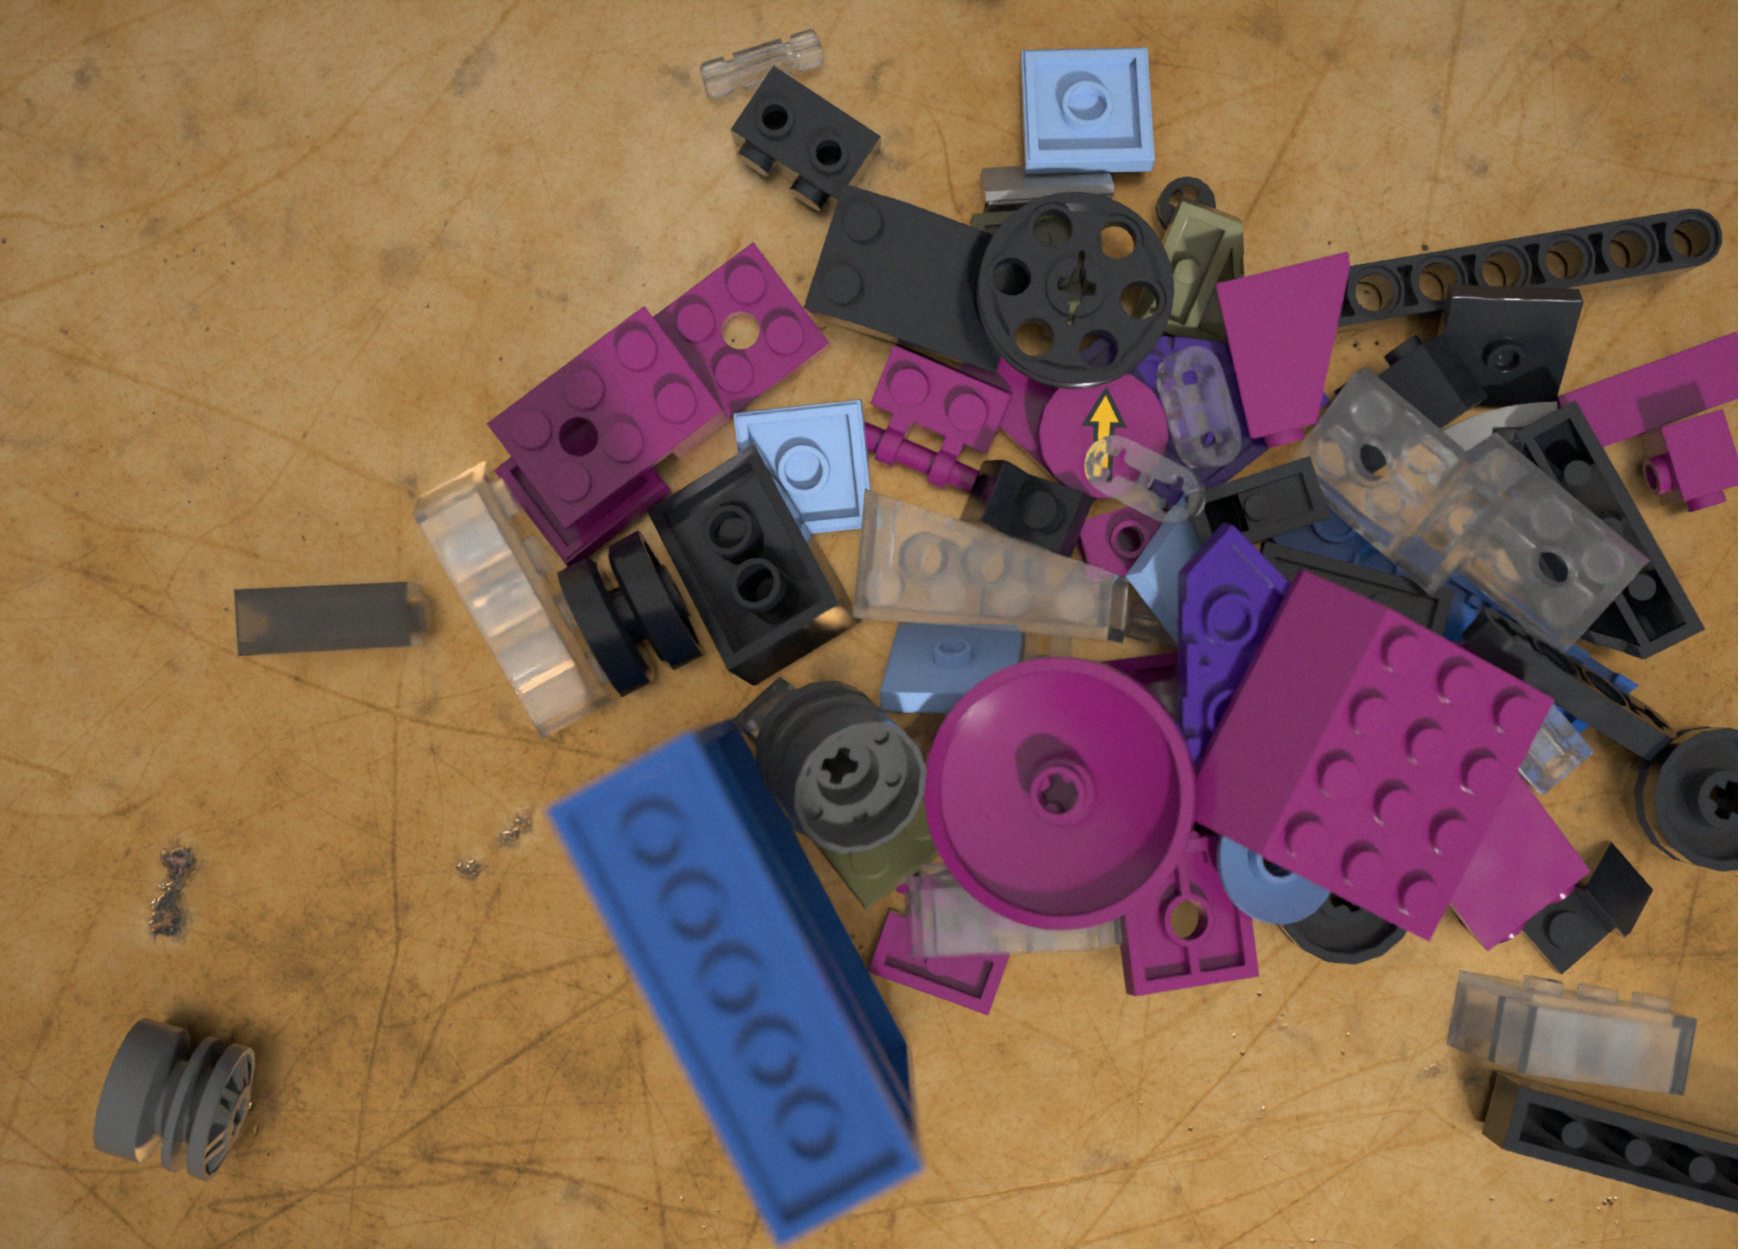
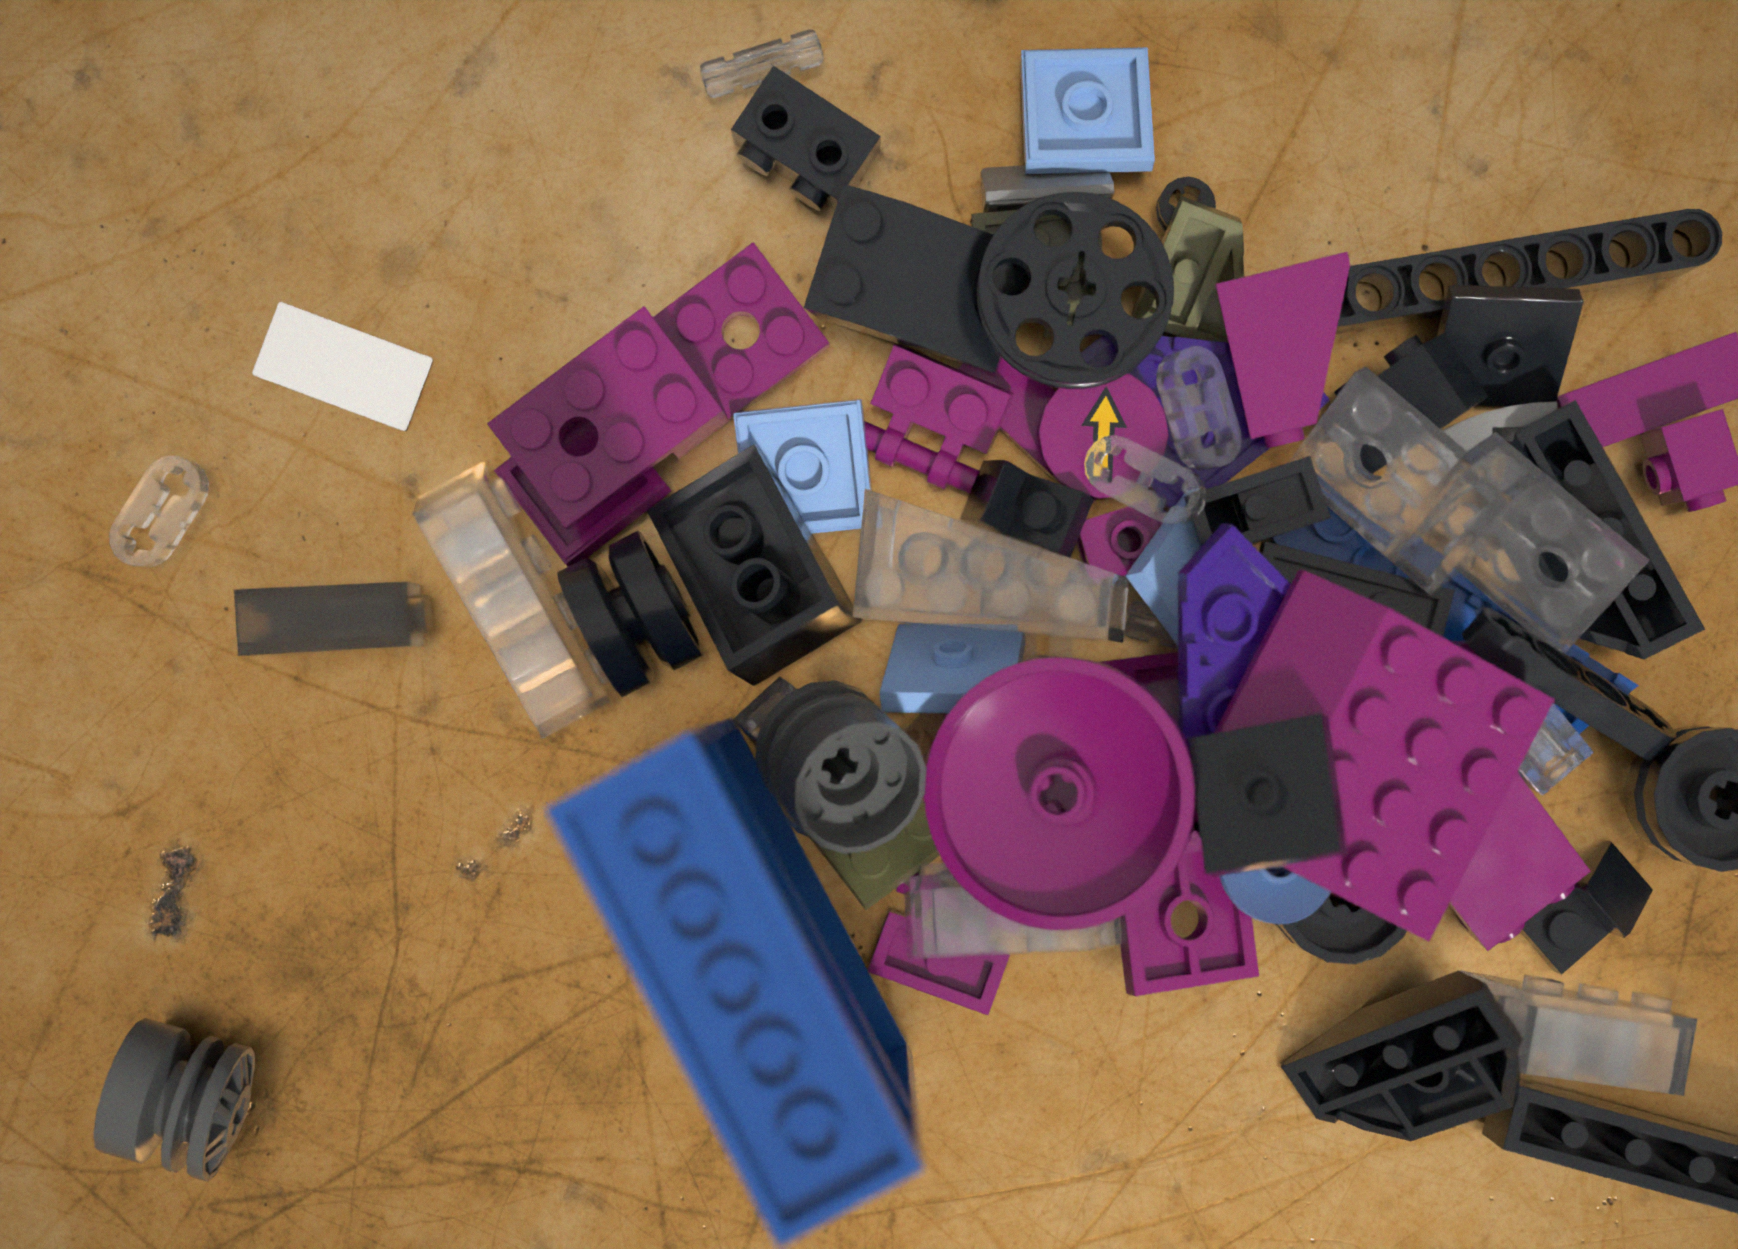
(147, 502): none -> clear beam
(342, 366): none -> white sticker
(1268, 795): none -> black plate
(1414, 1061): none -> black wedge

